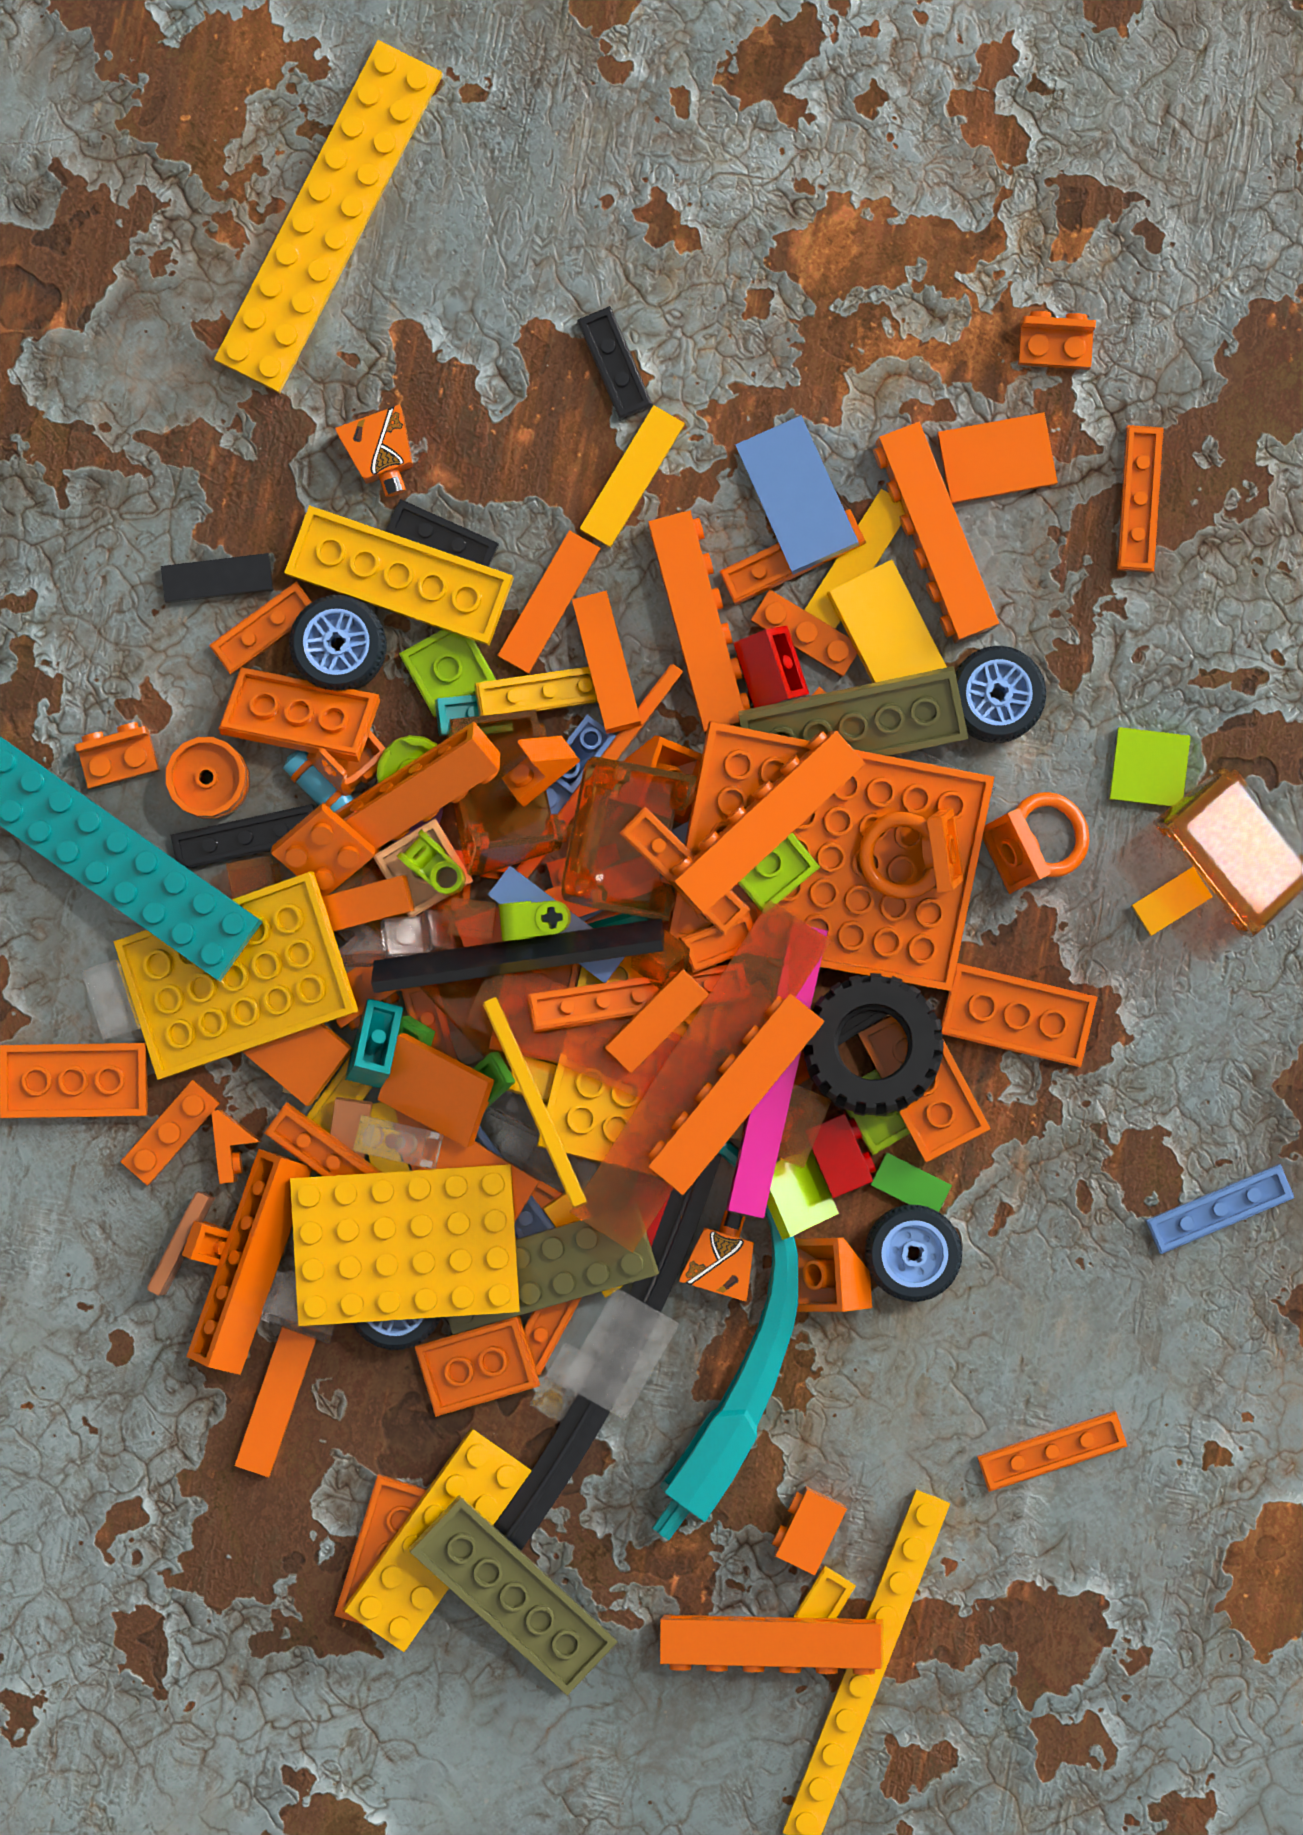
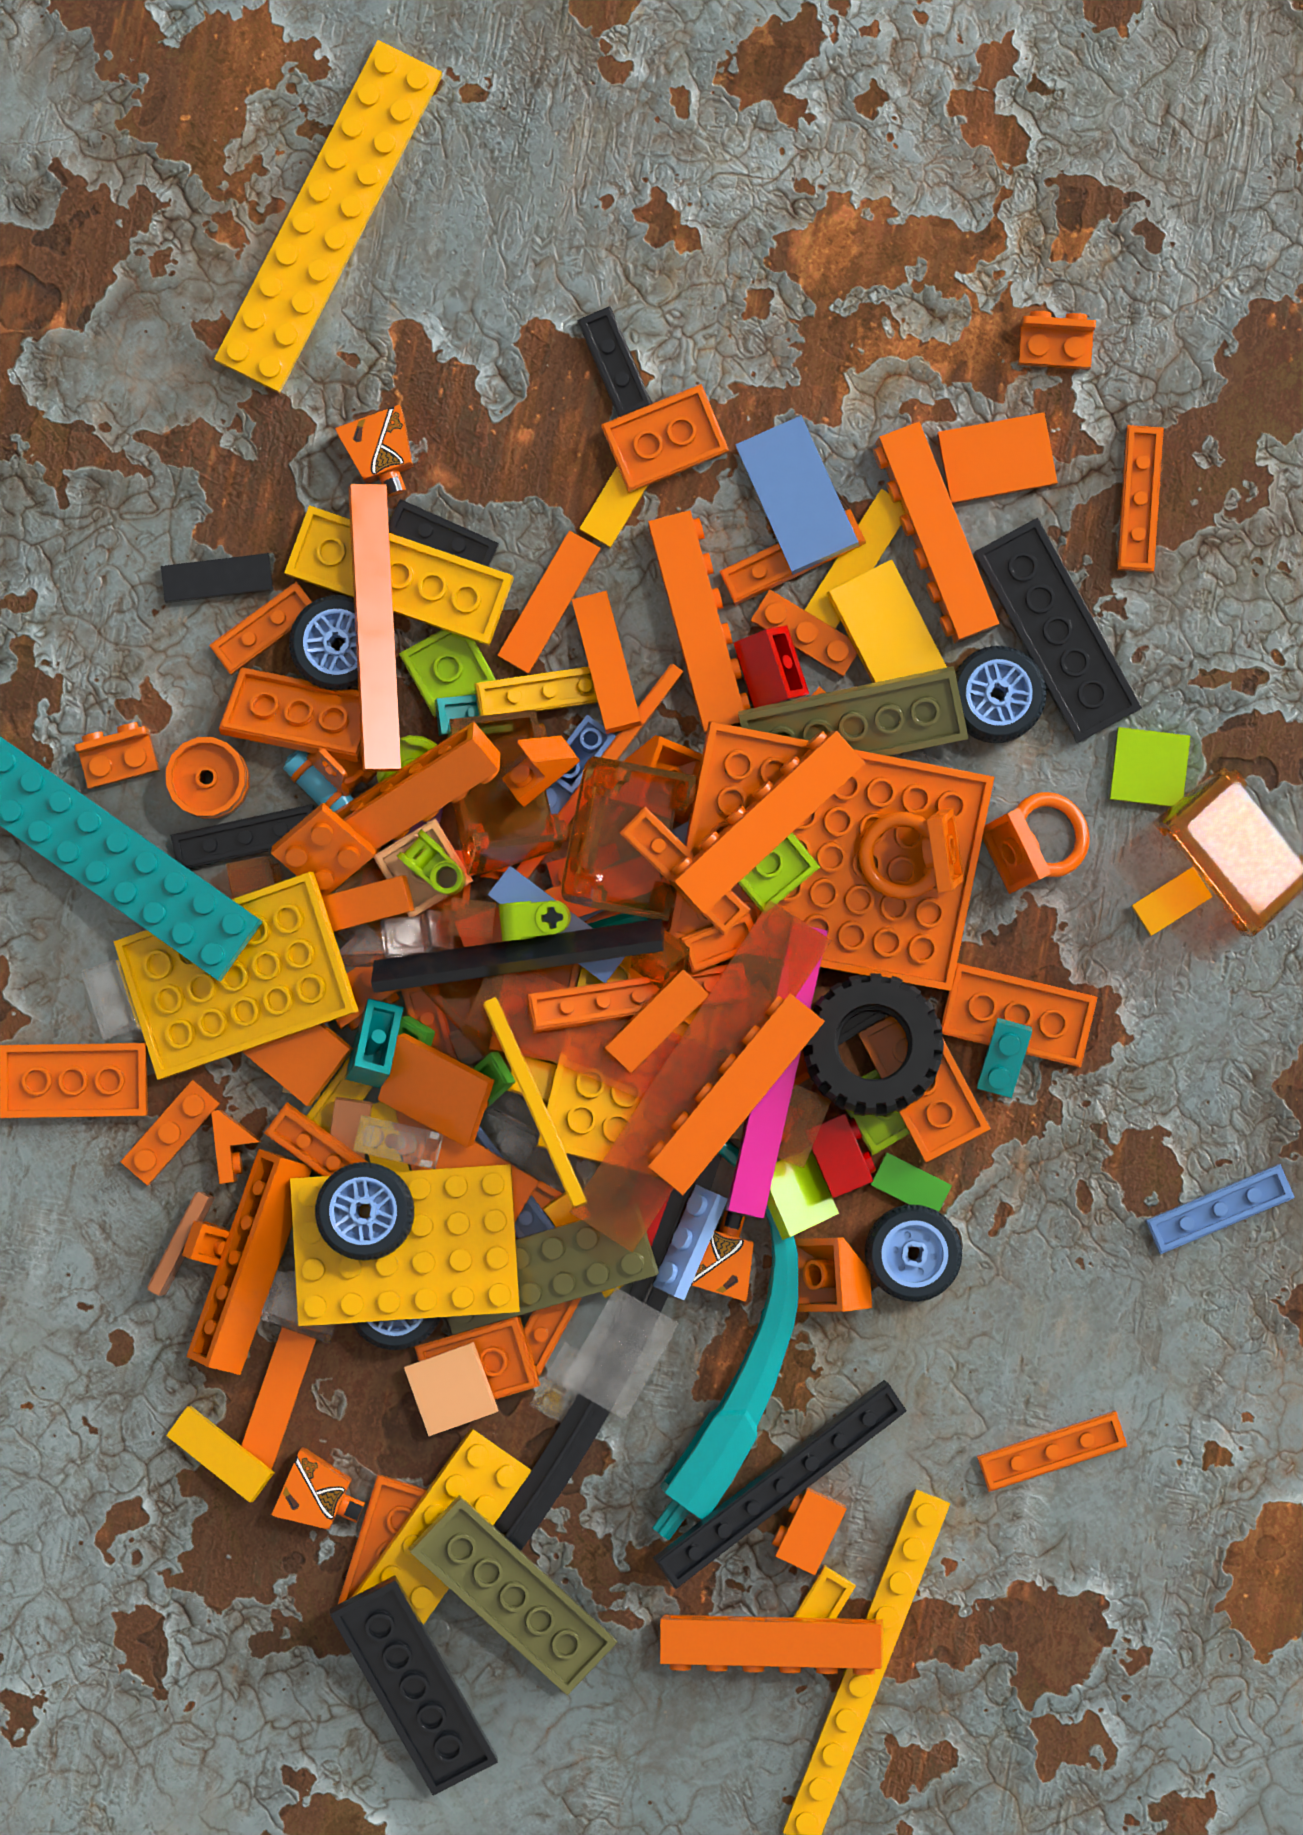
(220, 1454): none -> yellow tile
(316, 1493): none -> orange torso
(340, 1204): none -> wheel
(374, 628): none -> tile
(413, 1685): none -> black plate
(451, 1389): none -> light nougat tile
(665, 438): none -> orange tile
(690, 1242): none -> light blue plate
(779, 1484): none -> black tile
(1004, 1057): none -> teal plate
(1057, 630): none -> black plate

